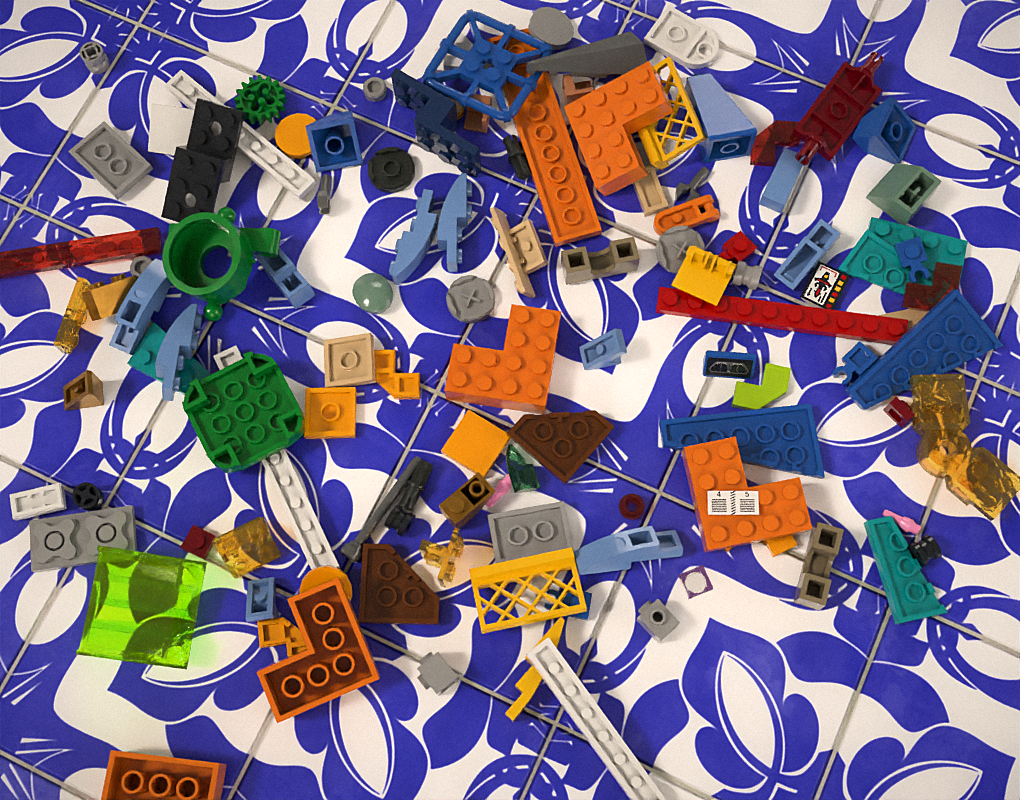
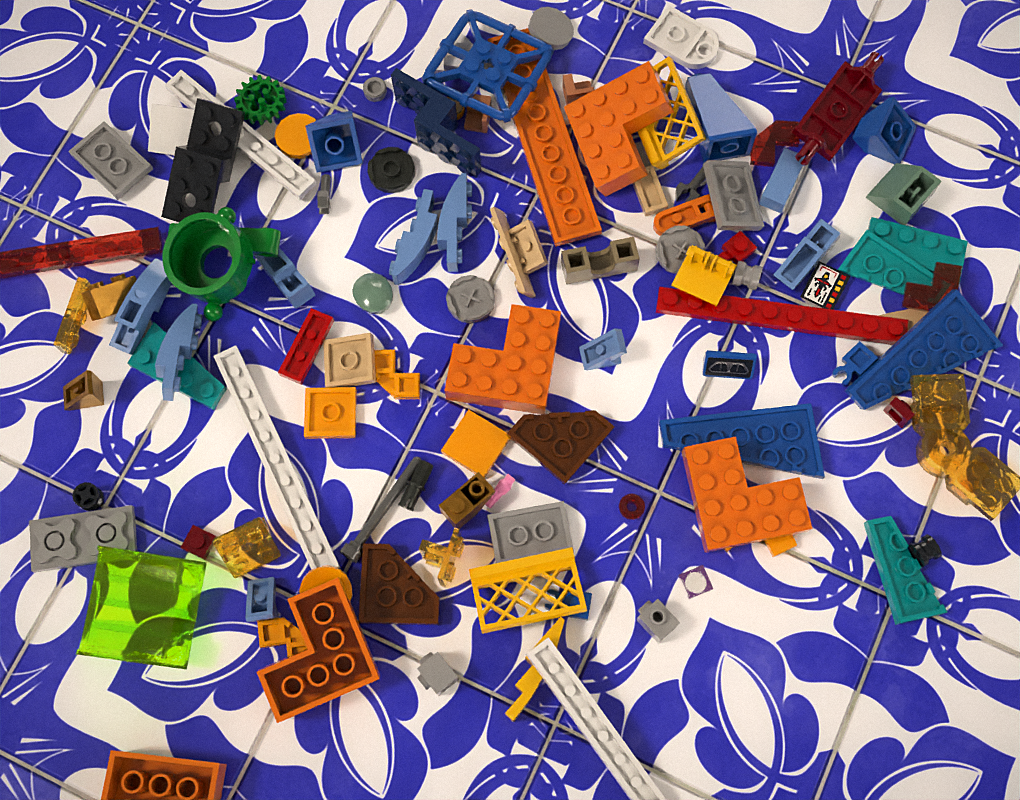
(38, 501): white plate -> none
(94, 57): light grey wheel -> none
(139, 265): light grey tile -> none
(244, 413): green plate -> none
(306, 346): none -> red plate
(399, 520): black wheel -> none
(516, 157): pearl dark grey axle -> none
(521, 474): clear green plate -> none
(596, 59): dark grey wedge -> none
(622, 548): medium blue slope -> none
(733, 195): none -> light grey plate
(733, 503): white sticker -> none
(773, 386): lime tile -> none
(819, 556): dark tan arch -> none
(903, 523): bright pink piece -> none
(911, 255): blue plate -> none

